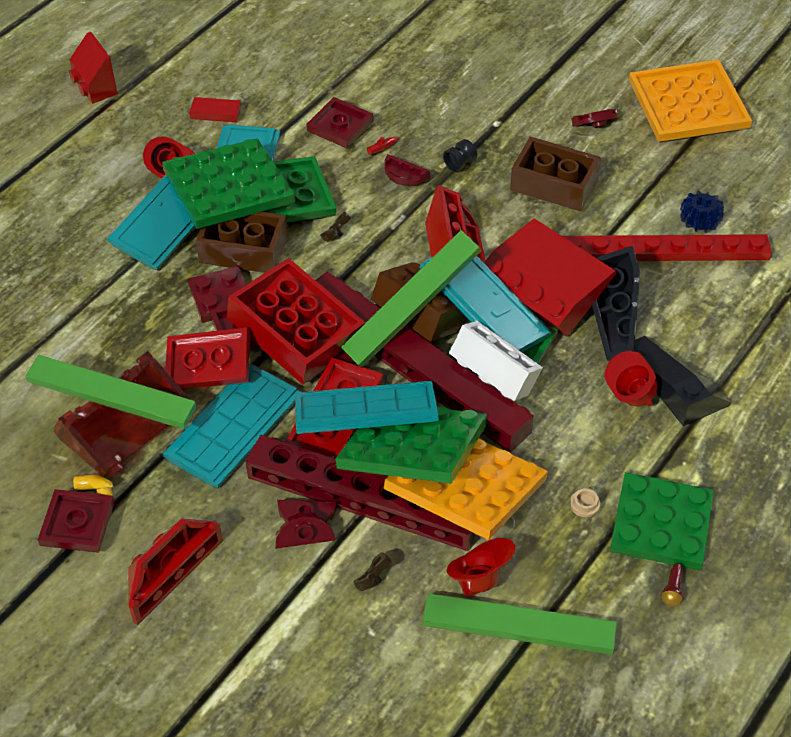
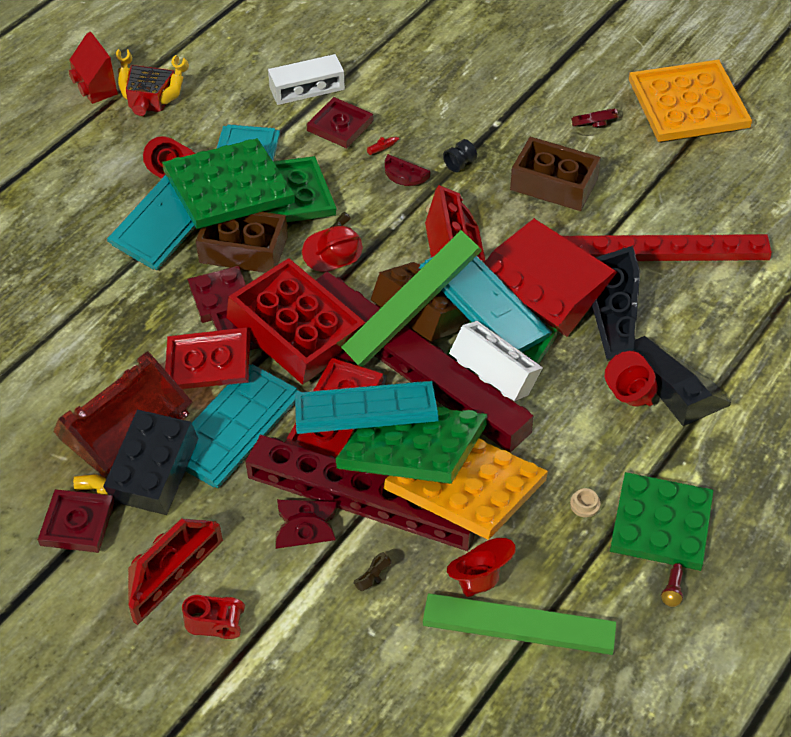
(111, 391): bright green tile -> none
(147, 86): none -> torso
(151, 462): none -> black brick
(215, 109): red tile -> none
(215, 616): none -> red piece
(306, 79): none -> white brick
(332, 248): none -> red piece
(702, 211): clear blue gear -> none

